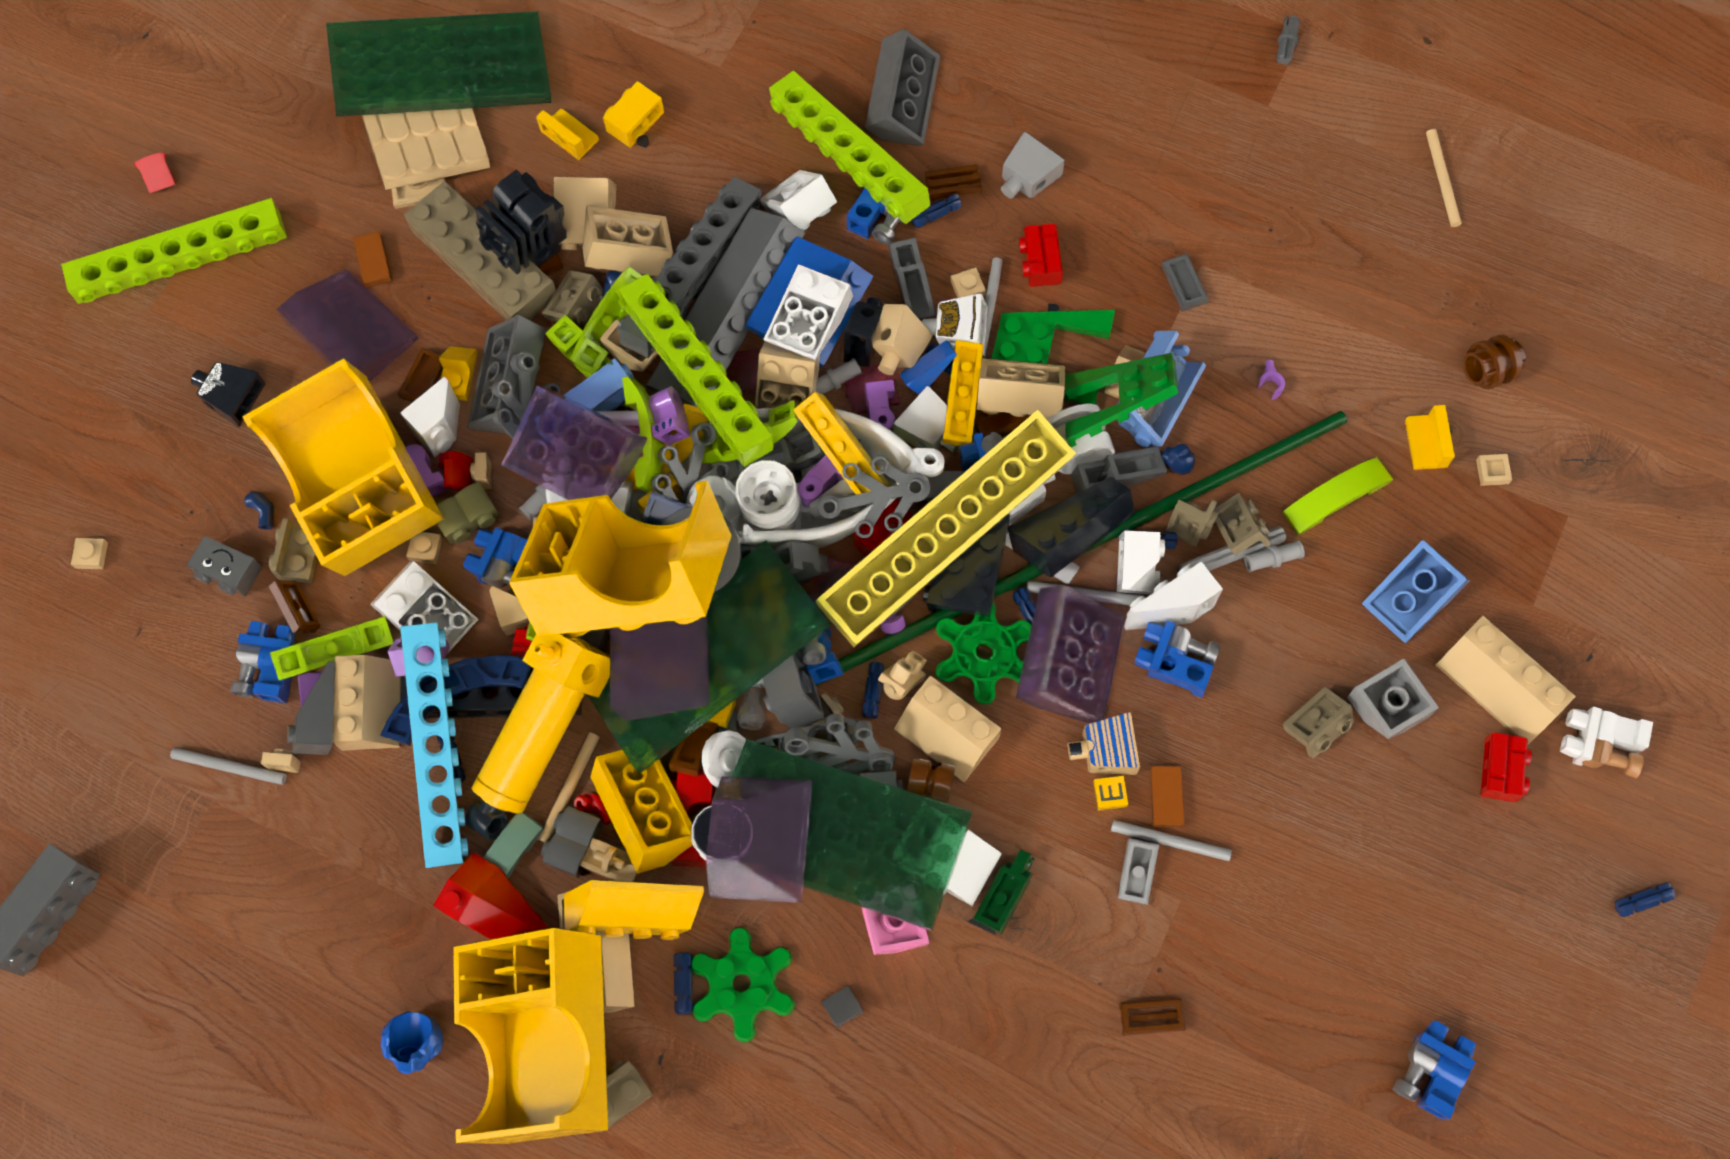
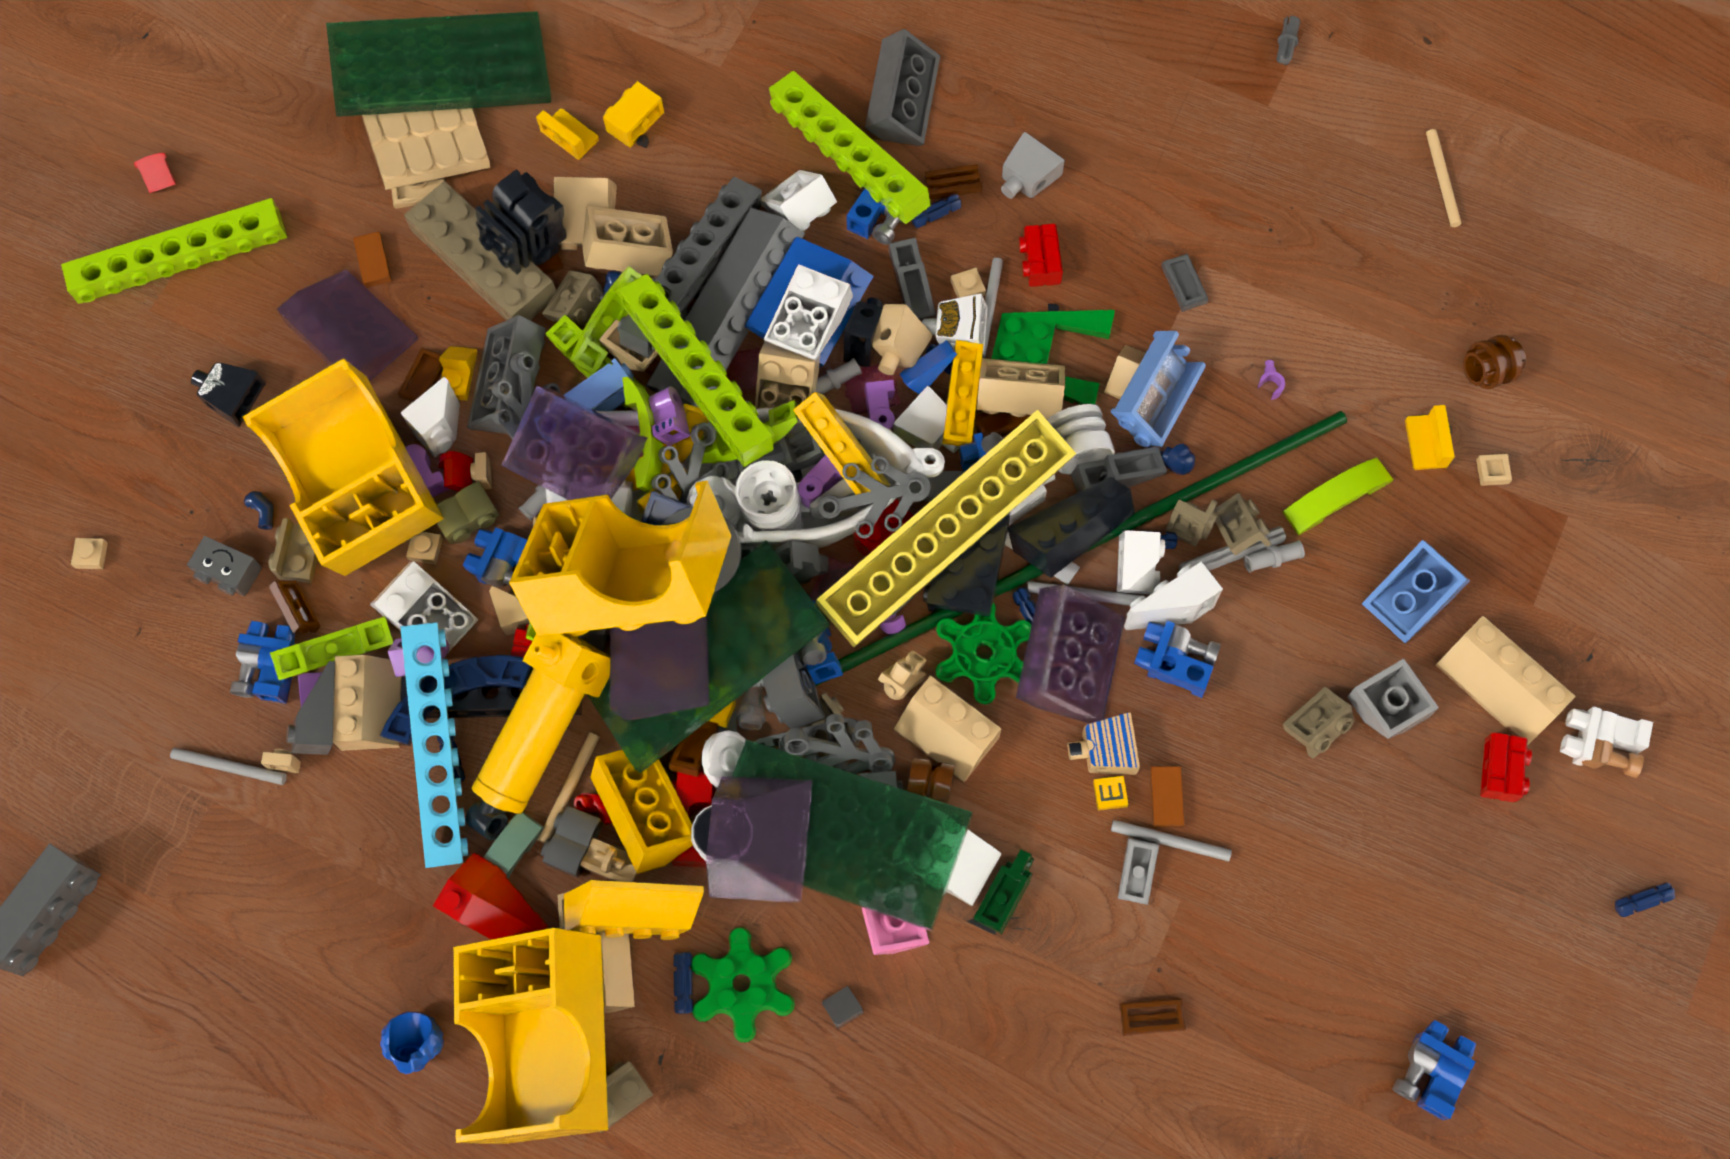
(873, 691): dark blue axle -> none
(1140, 384): green wing -> none

